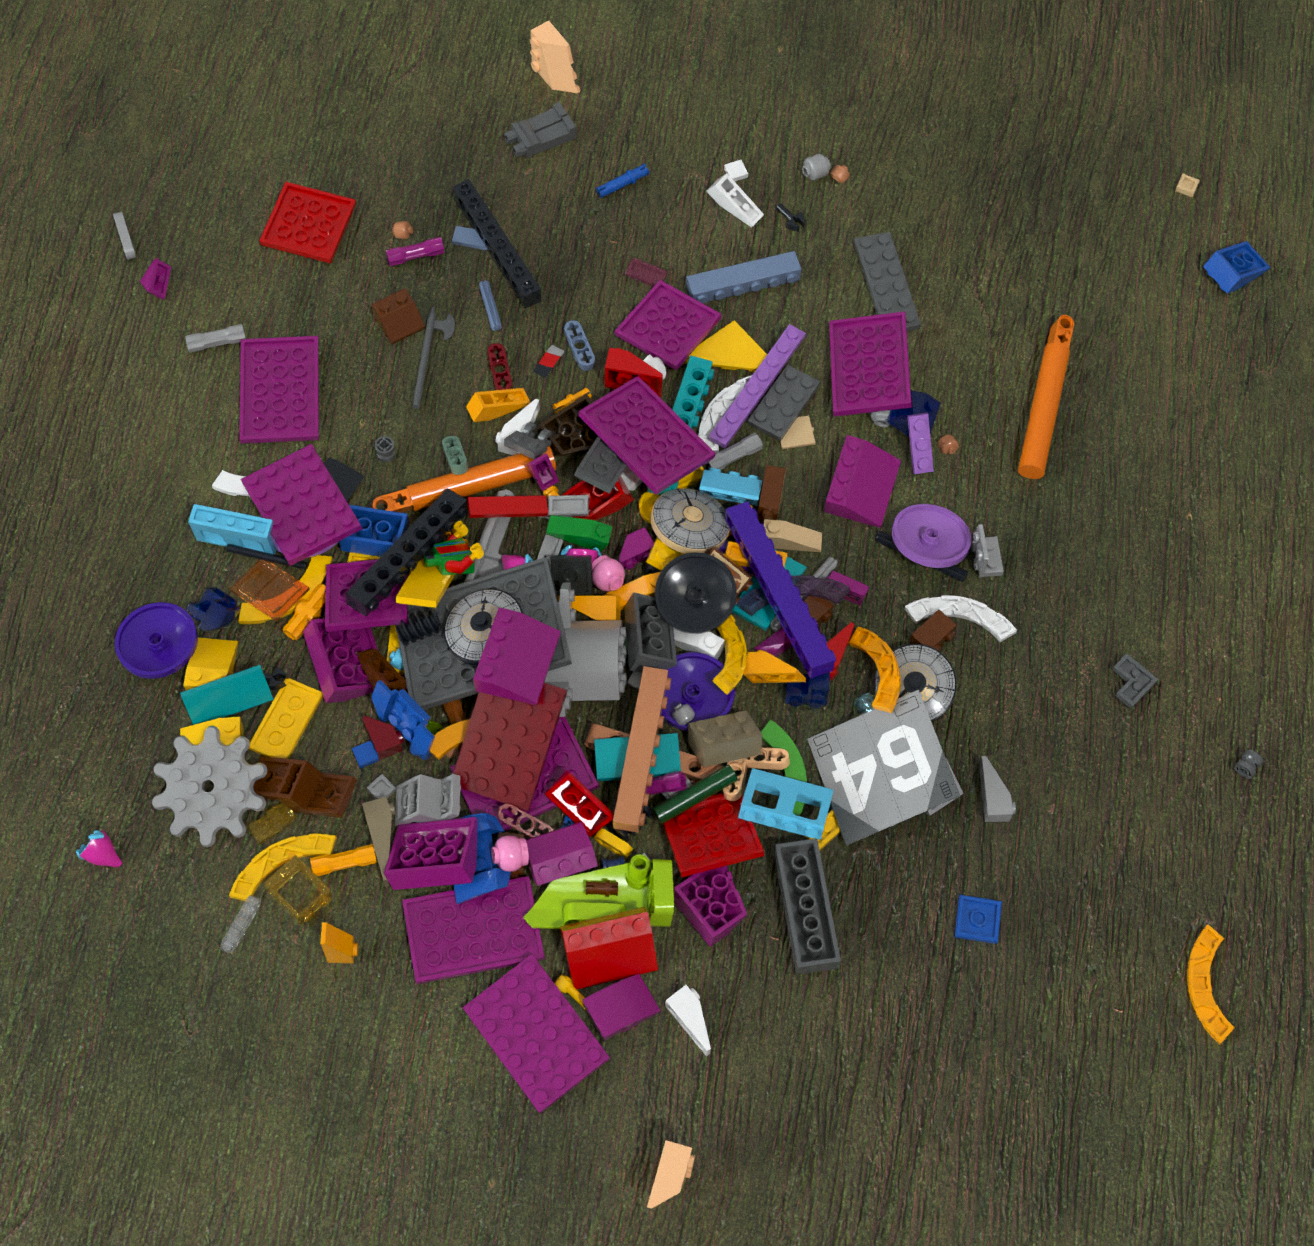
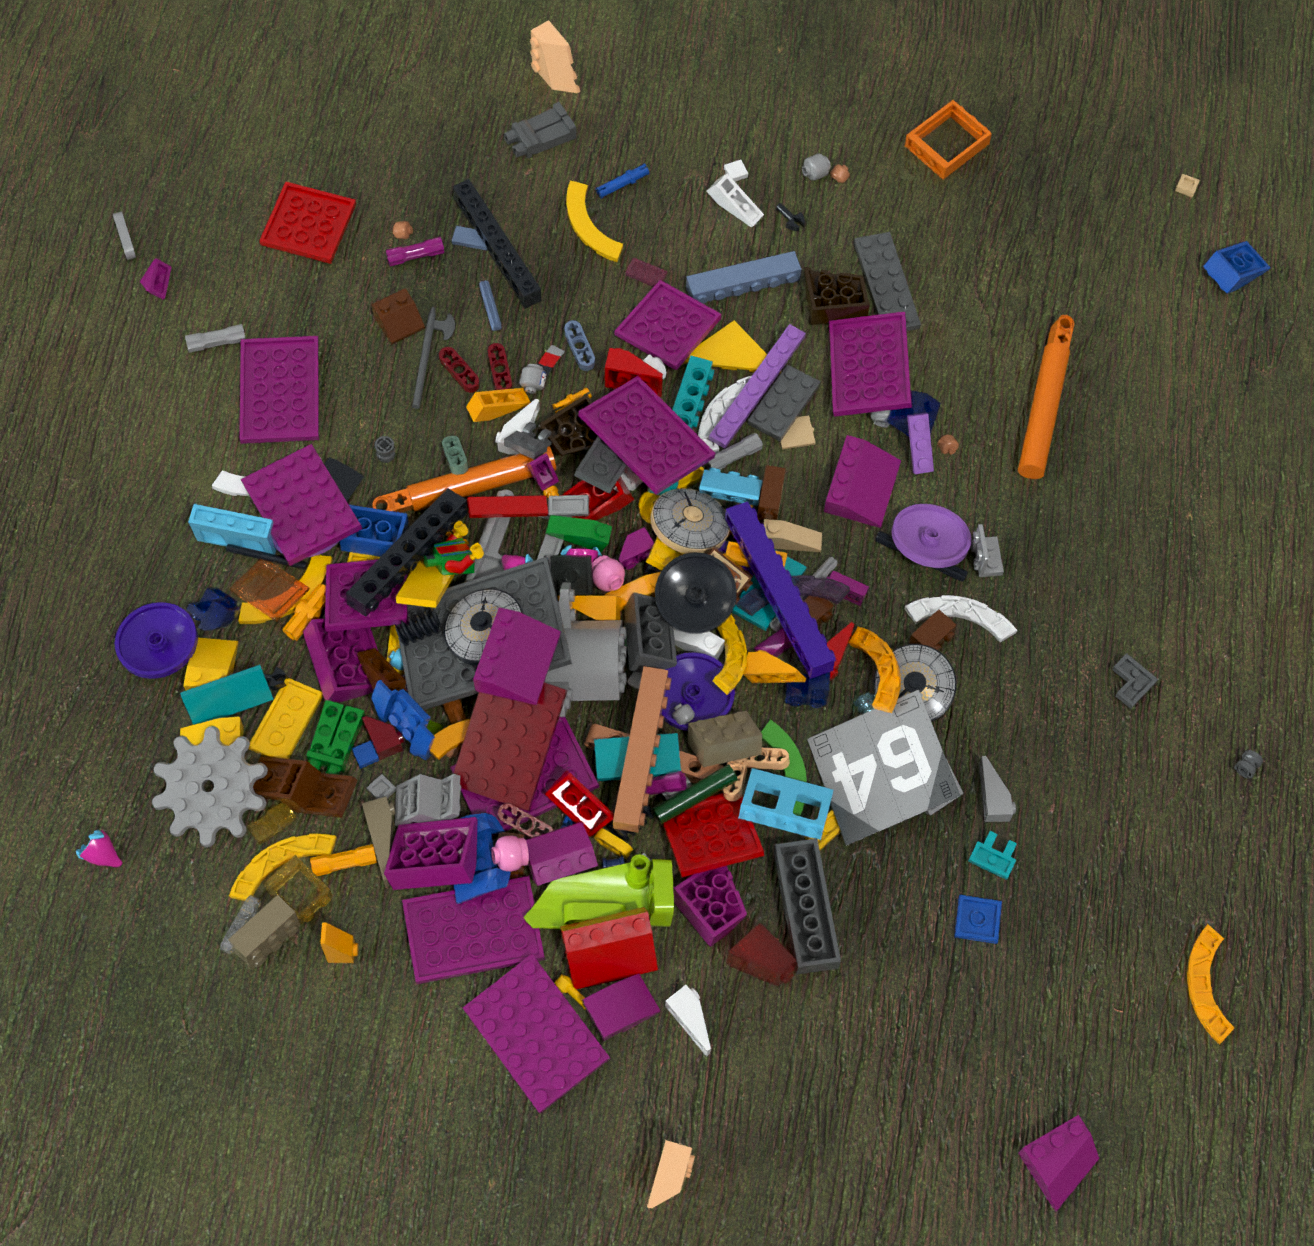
(265, 932): none -> dark tan brick
(335, 737): none -> green hips
(459, 377): none -> dark red beam
(532, 378): none -> light grey head
(585, 228): none -> yellow tile
(602, 888): reddish brown pin -> none
(762, 957): none -> clear red slope
(835, 296): none -> dark brown wedge
(933, 159): none -> orange window
(992, 859): none -> teal plate
(1061, 1160): none -> magenta wedge

